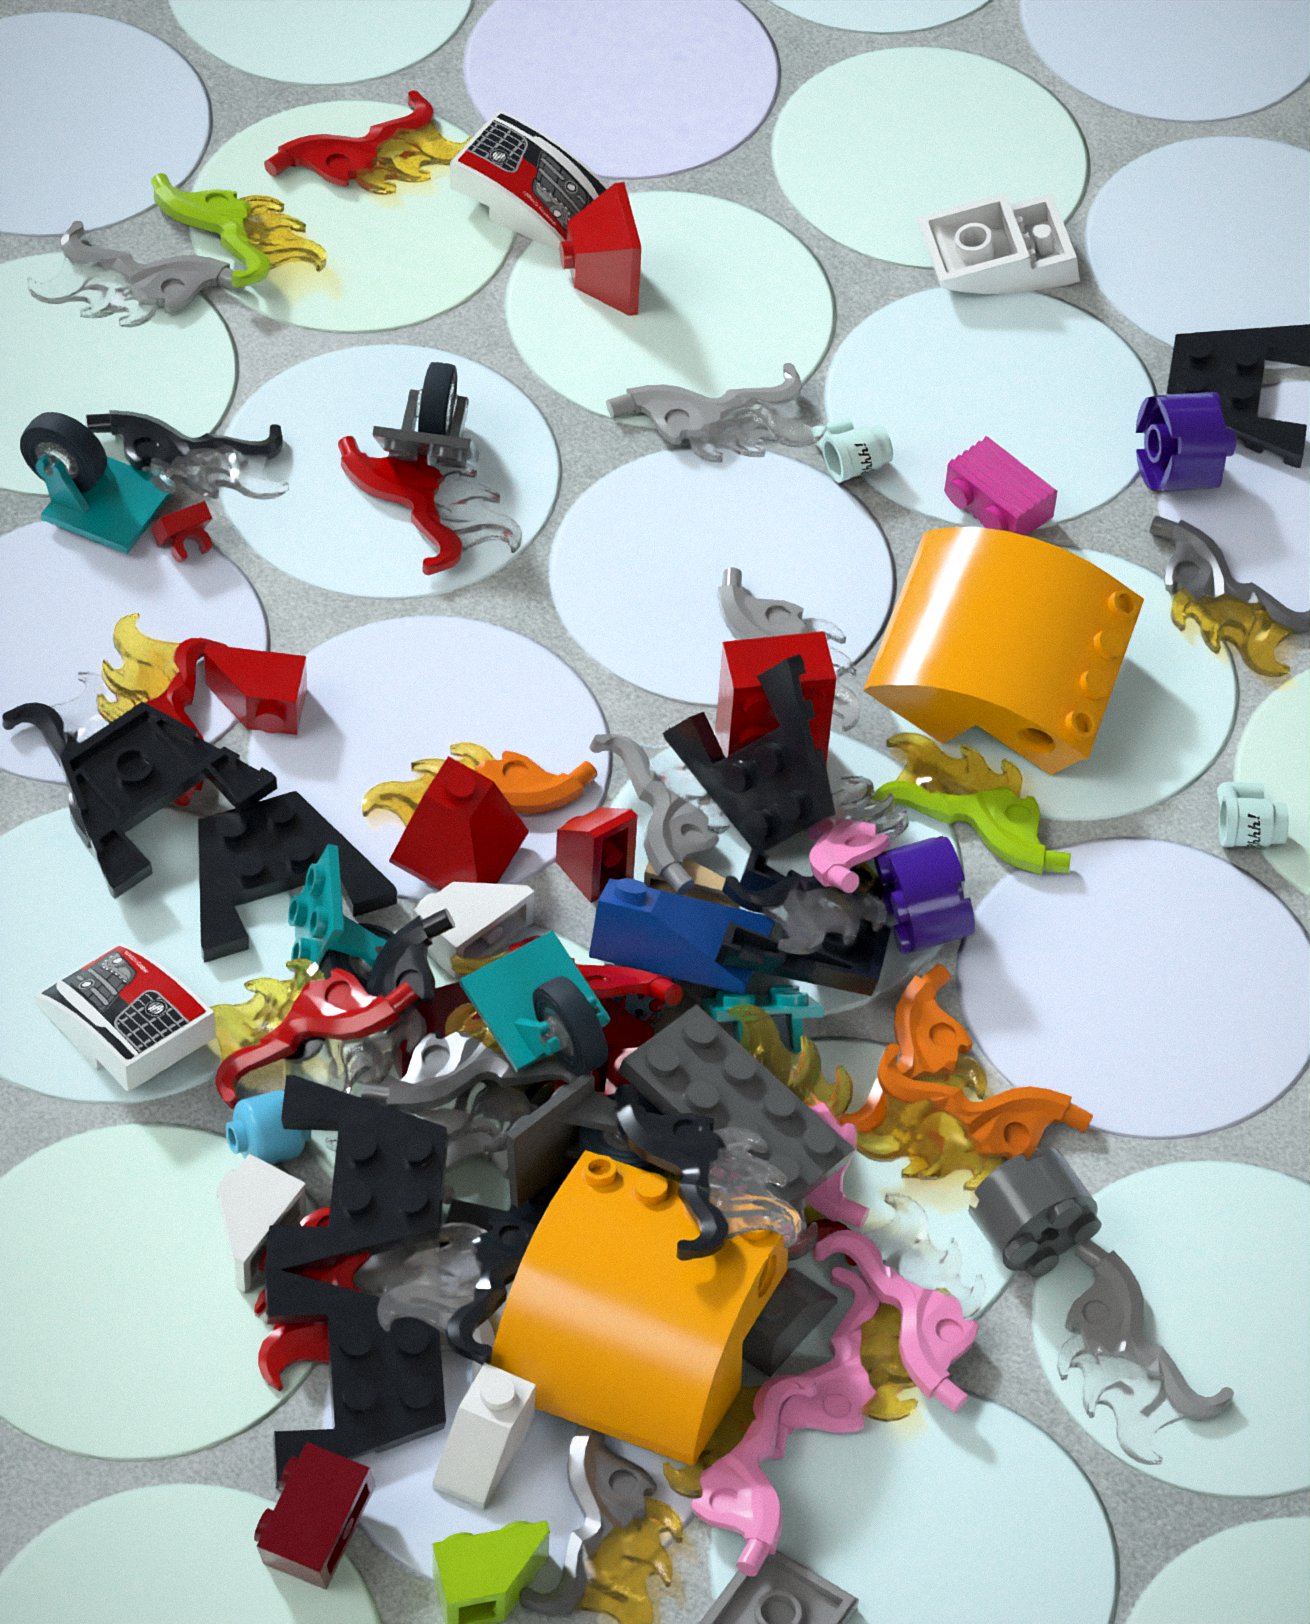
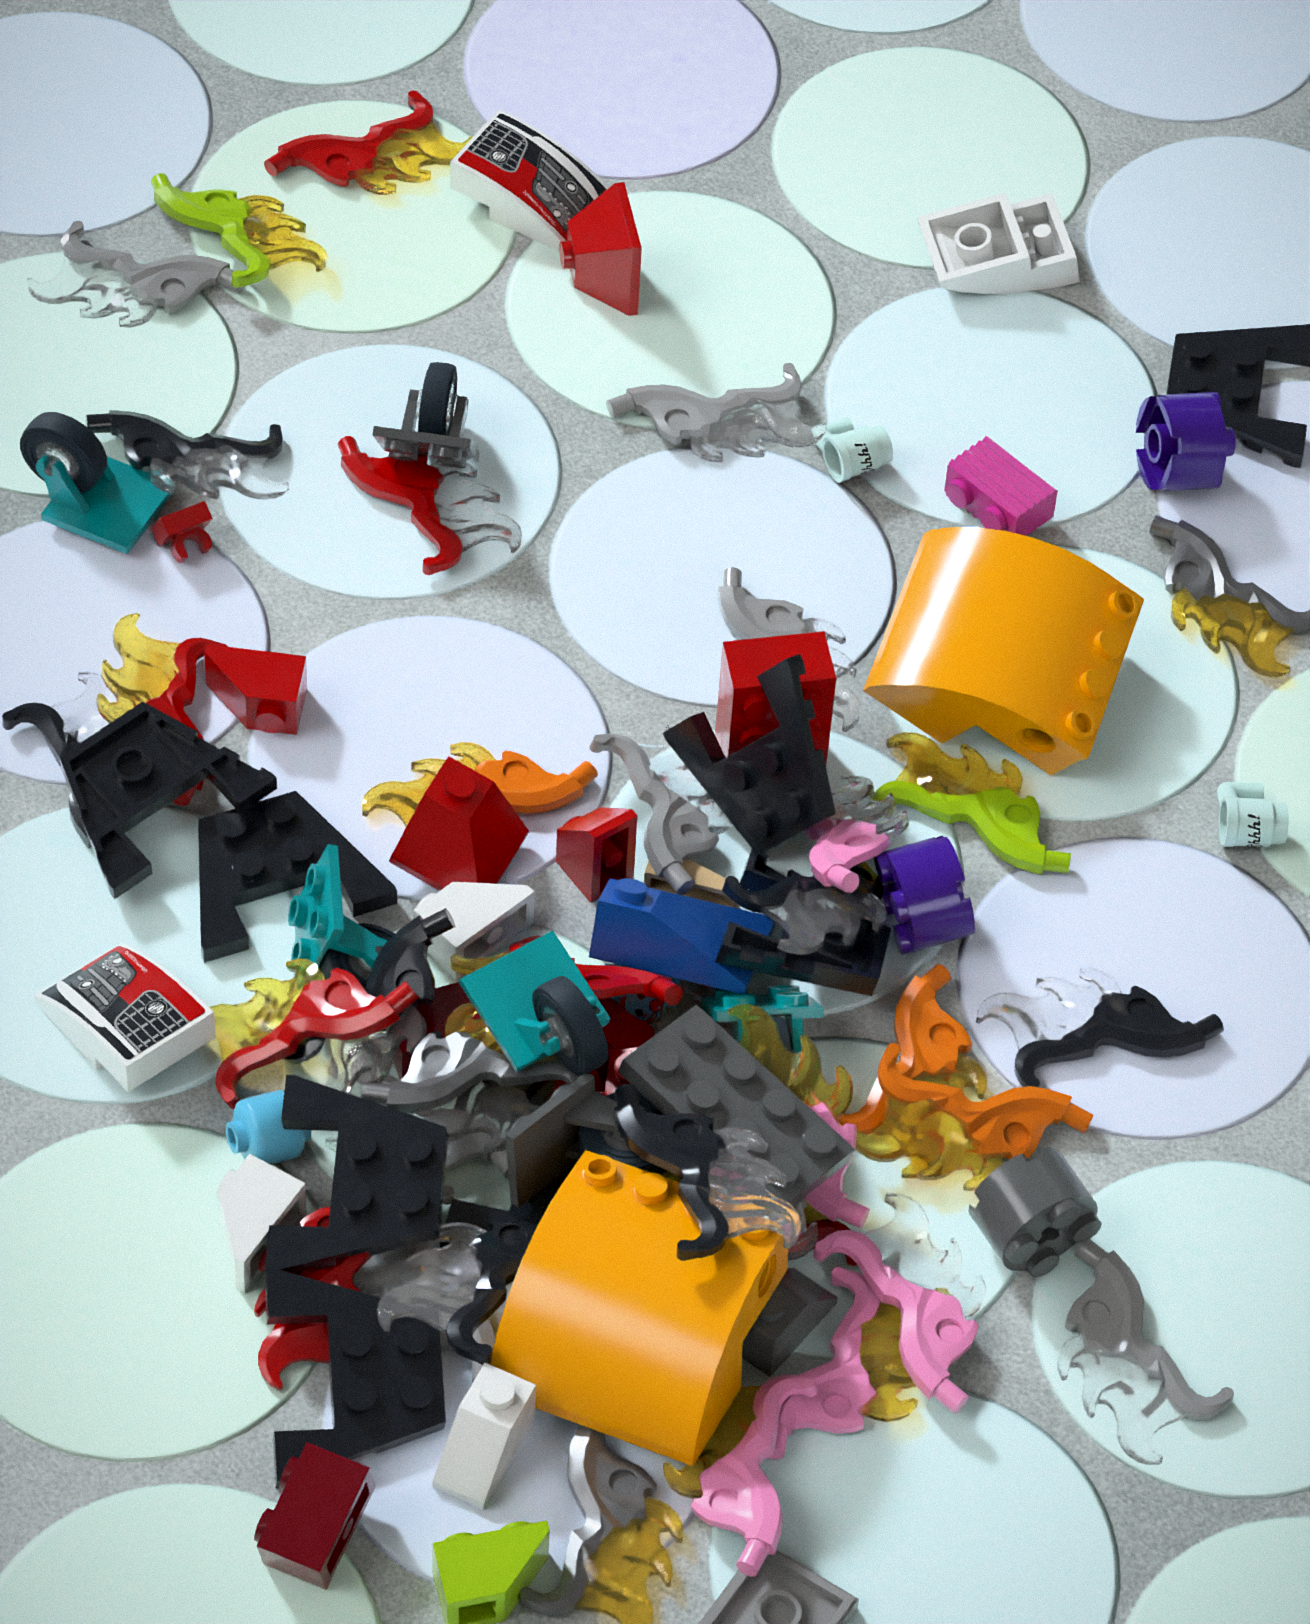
(1080, 1018): none -> piece

